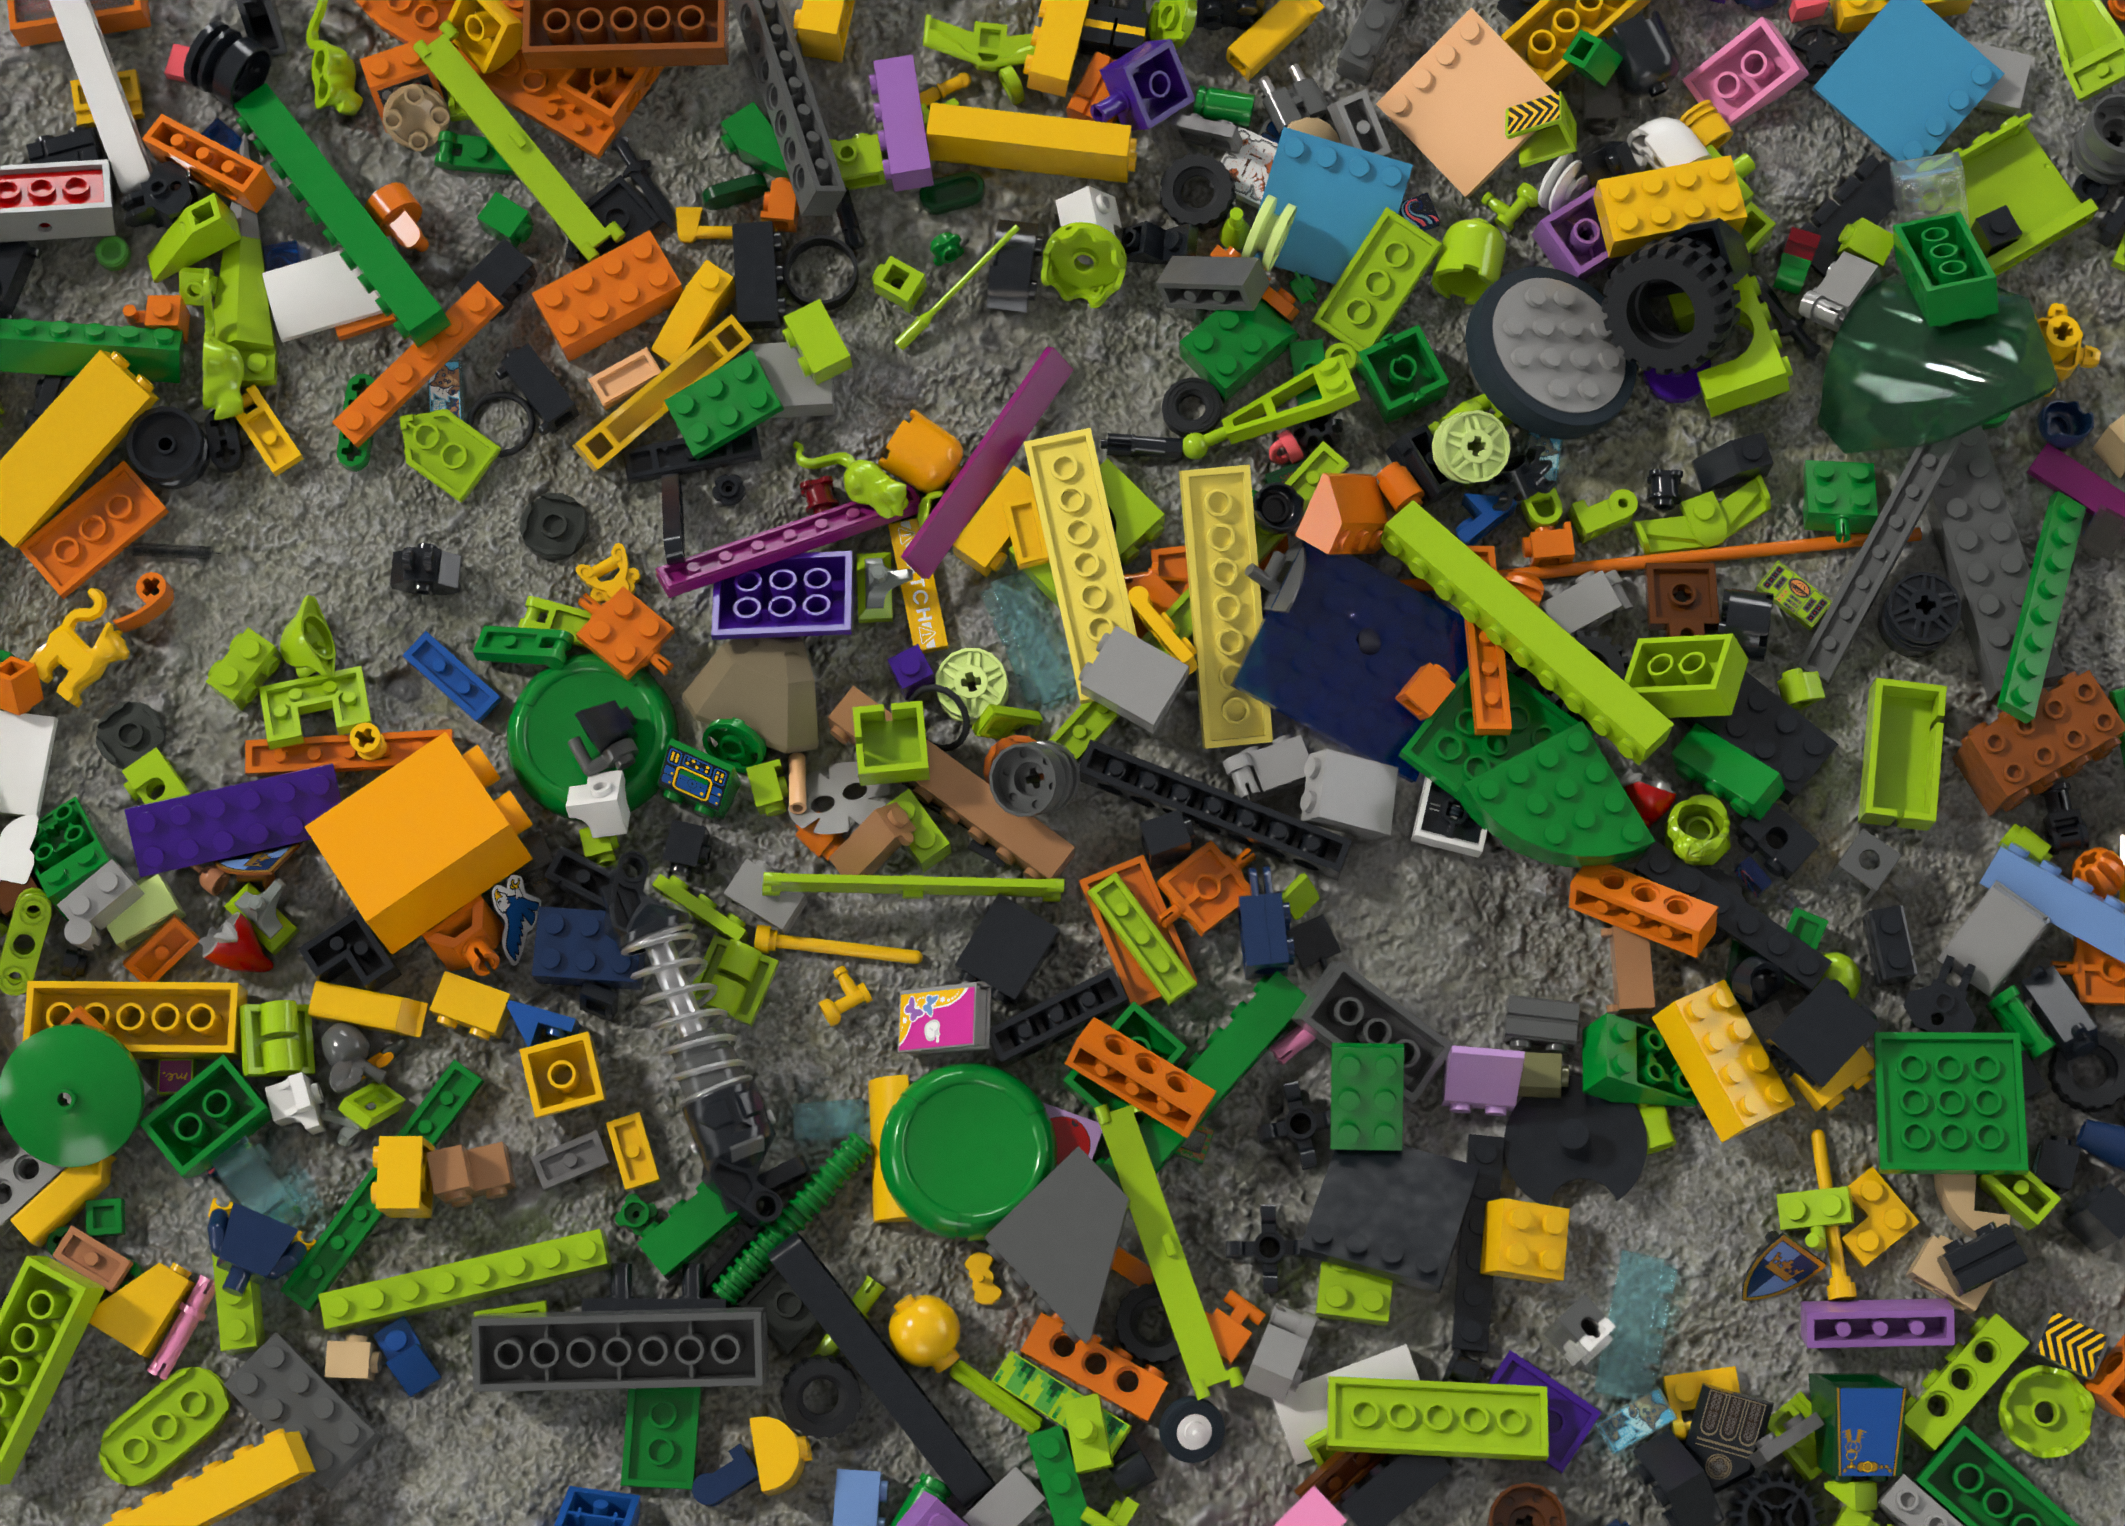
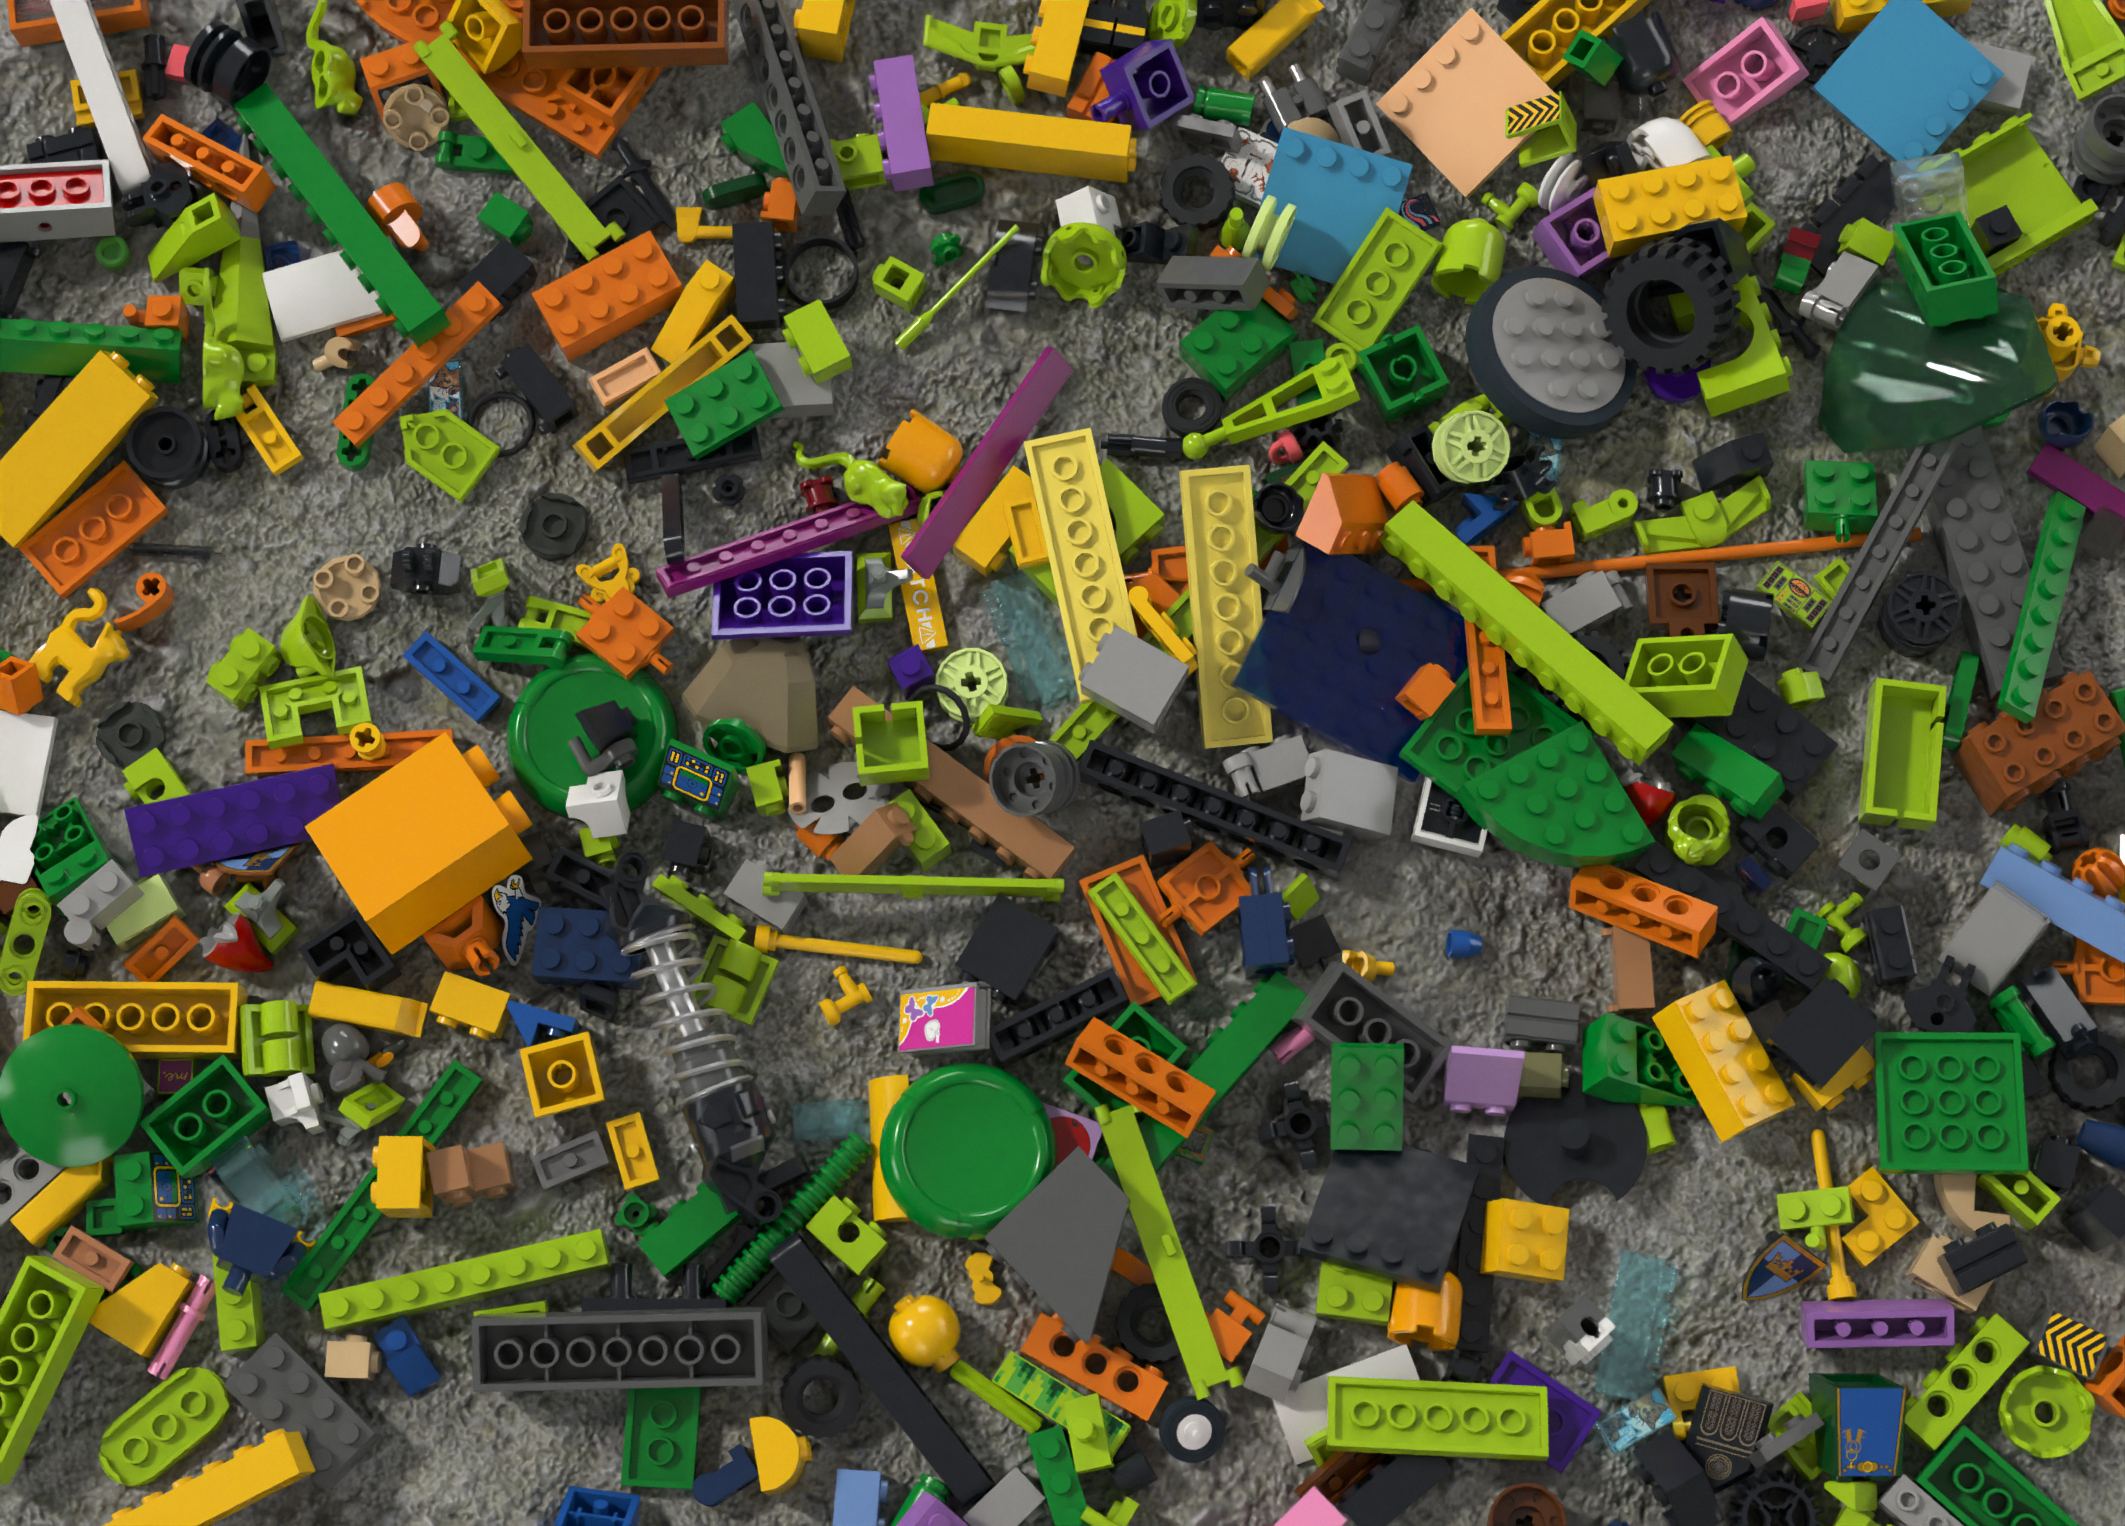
(152, 1193): none -> slope
(154, 66): none -> black axle
(336, 354): none -> tan piece
(347, 587): none -> tan dish
(490, 582): none -> piece
(856, 1255): none -> lime brick
(1367, 965): none -> yellow piece
(1427, 1315): none -> light orange cylinder
(1462, 944): none -> blue hose
(1831, 577): none -> lime tile
(1835, 915): none -> lime piece
(1959, 699): none -> green beam

